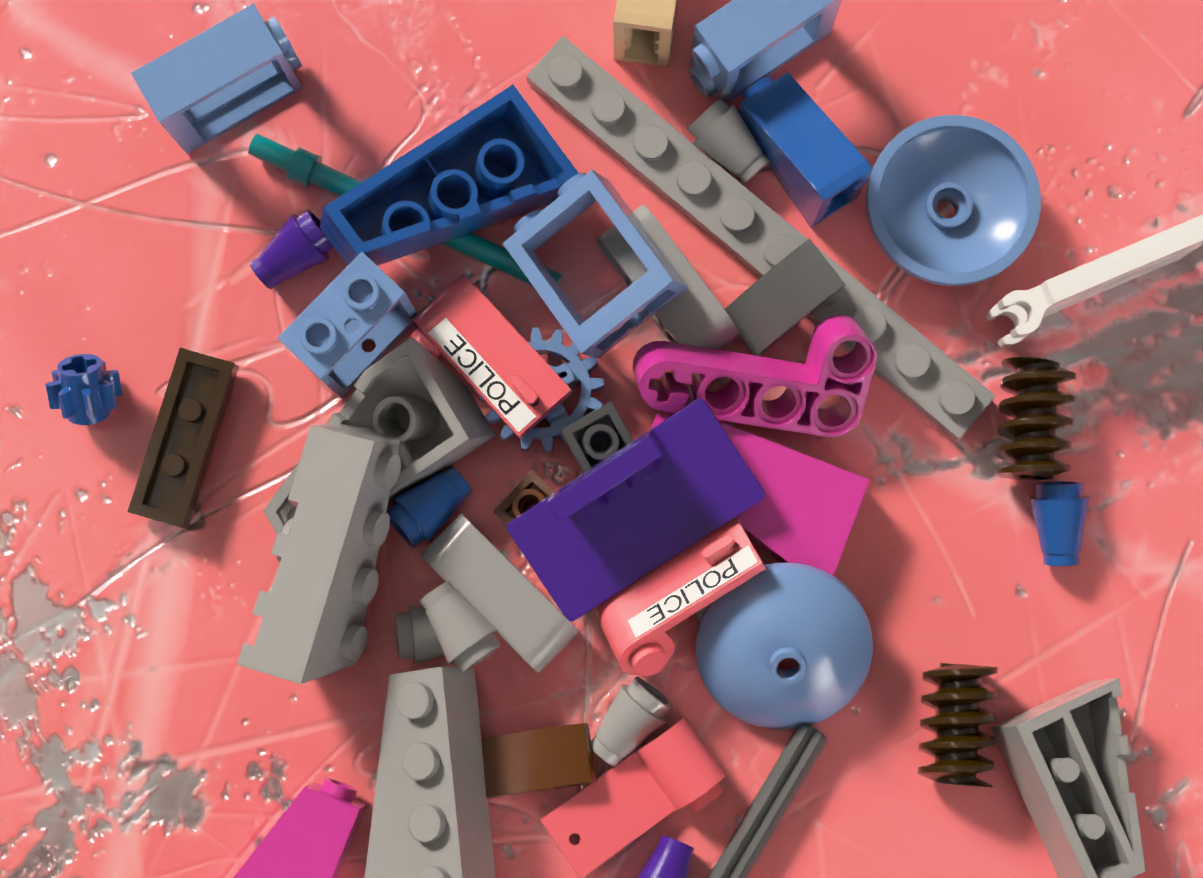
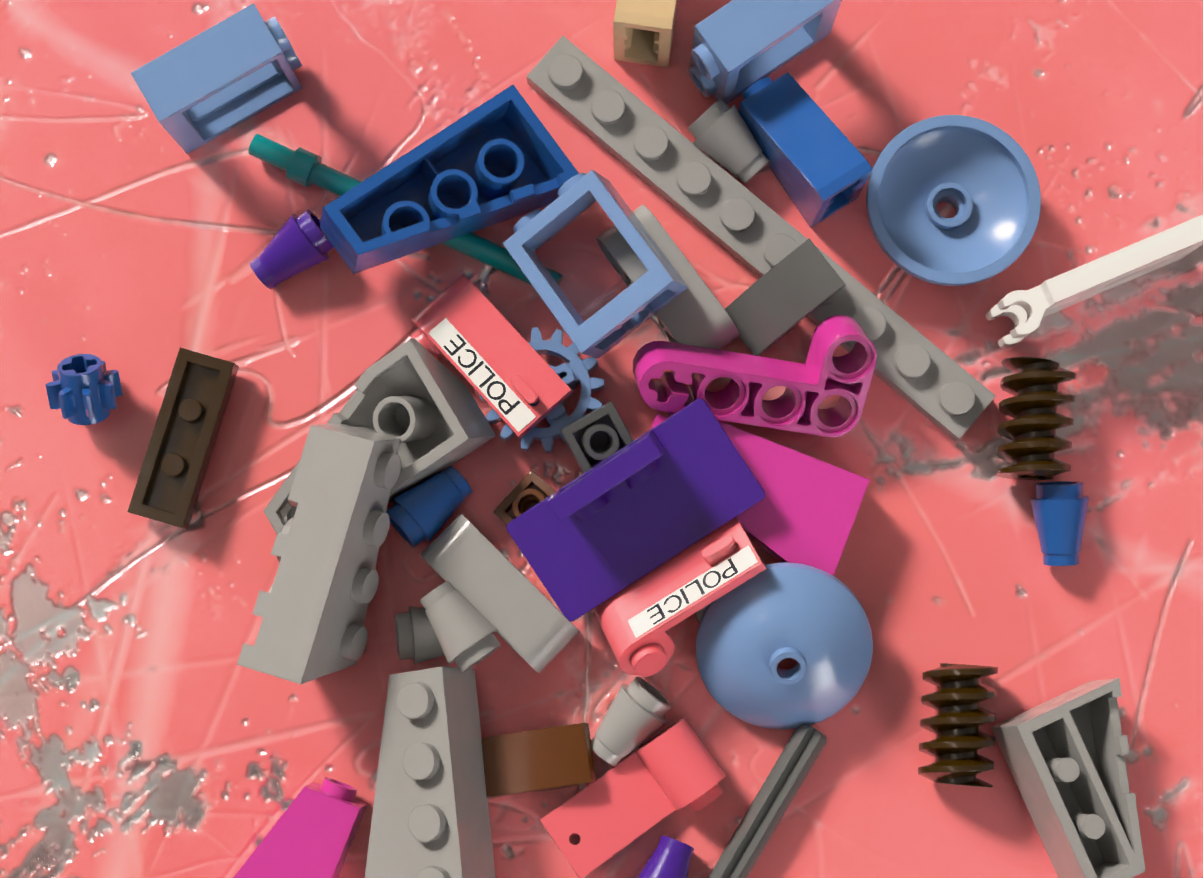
(348, 312): medium blue window -> none

